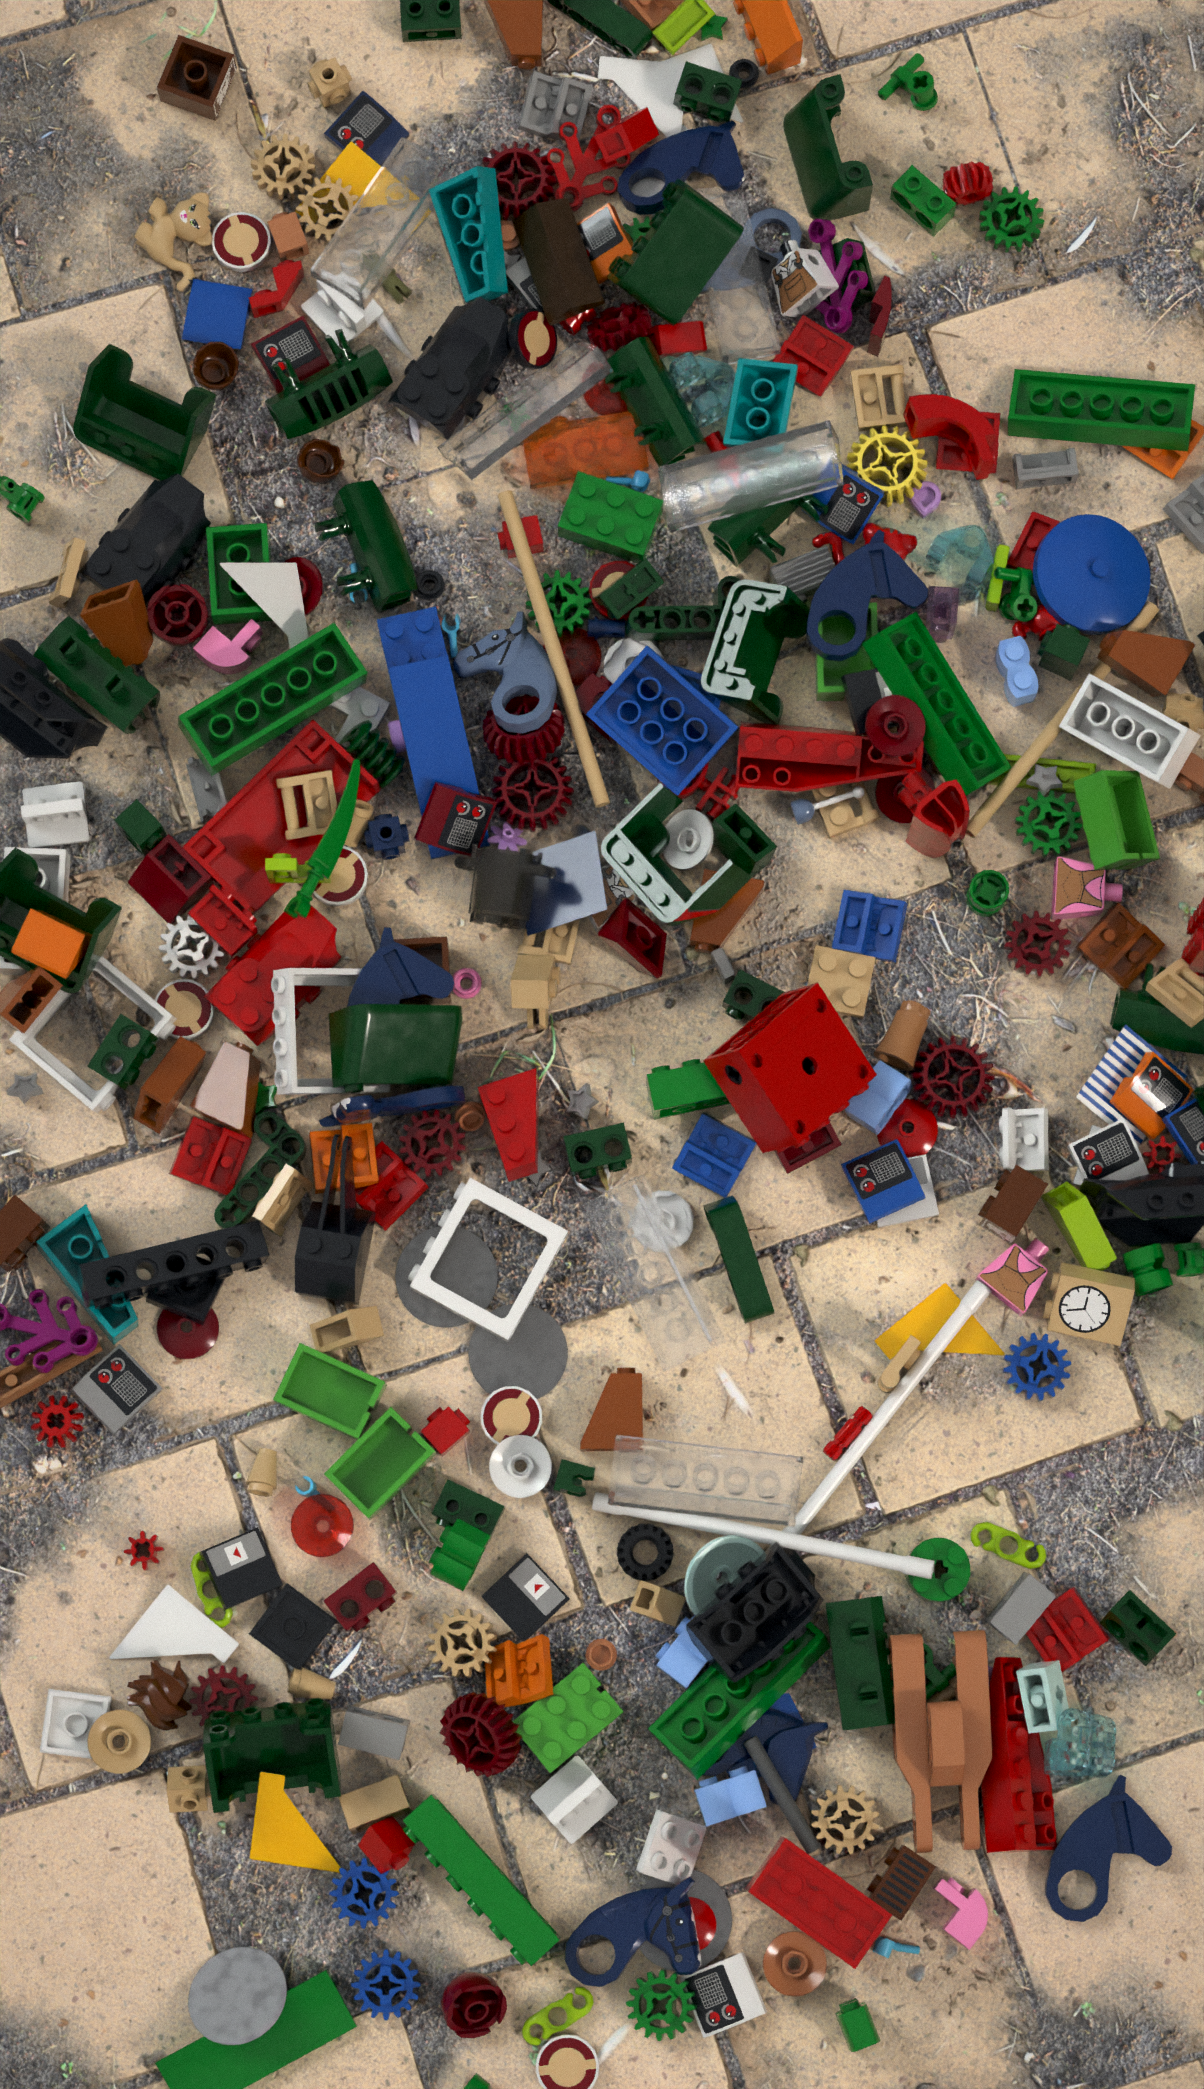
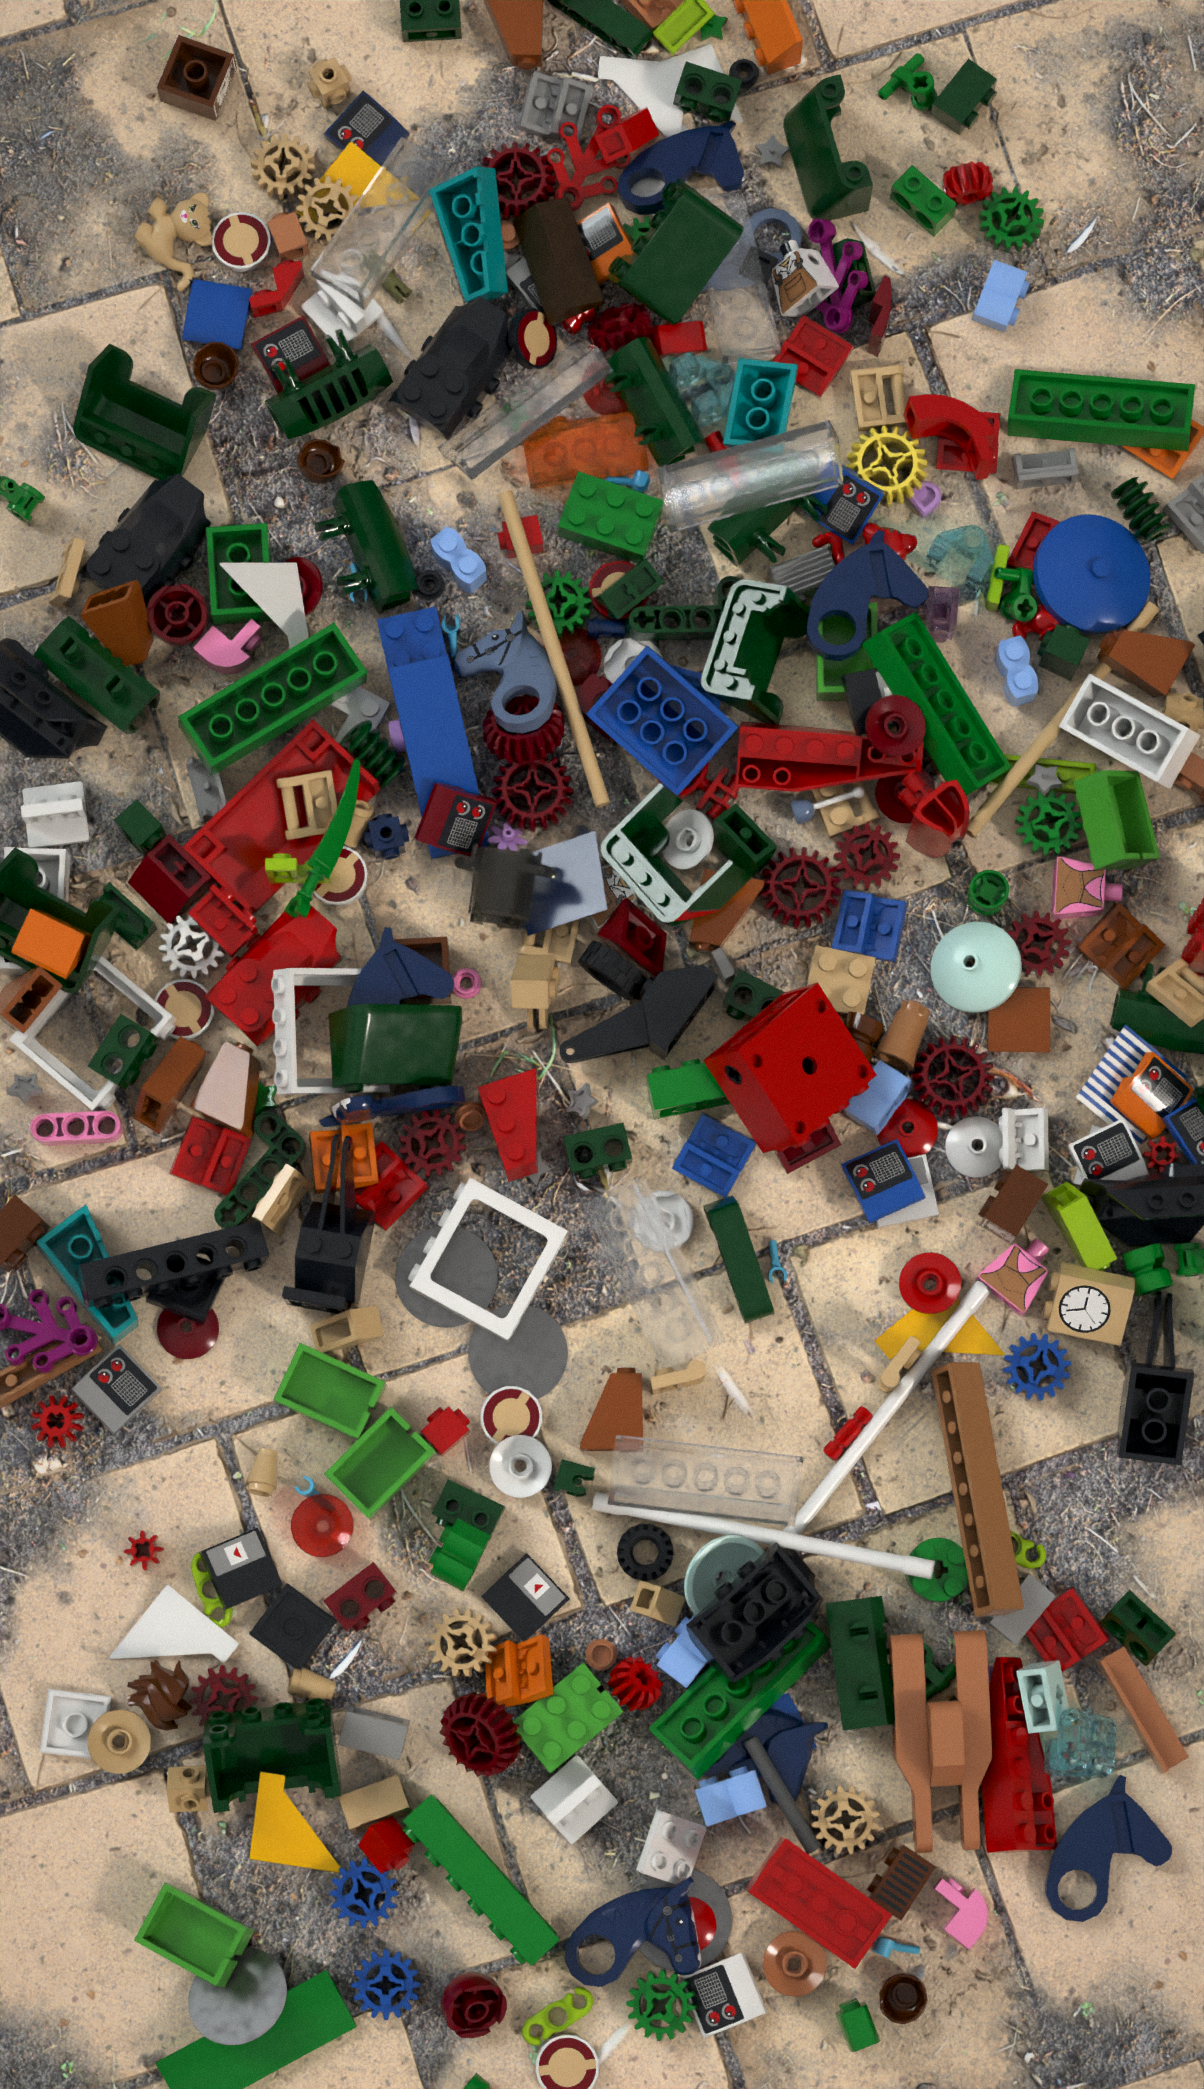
(63, 1121): none -> bright pink beam
(132, 922): none -> dark green hinge
(194, 1935): none -> bright green piece
(315, 1300): none -> black tile
(451, 554): none -> light blue brick
(612, 970): none -> black tyre
(635, 1683): none -> red gear
(653, 1023): none -> black slope
(667, 1380): none -> tan plate
(772, 152): none -> light grey piece
(775, 1262): none -> medium azure hand
(796, 914): none -> dark red gear
(864, 1031): none -> reddish brown wheel
(877, 862): none -> dark red gear
(903, 1998): none -> reddish brown hair
(925, 1268): none -> red dish
(964, 97): none -> dark green brick
(964, 1157): none -> white dish
(977, 1489): none -> medium nougat brick
(988, 980): none -> light aqua dish
(1000, 295): none -> light blue brick
(1021, 1022): none -> dark orange slope
(1140, 510): none -> dark green piece
(1142, 1709): none -> nougat panel
(1155, 1400): none -> black slope

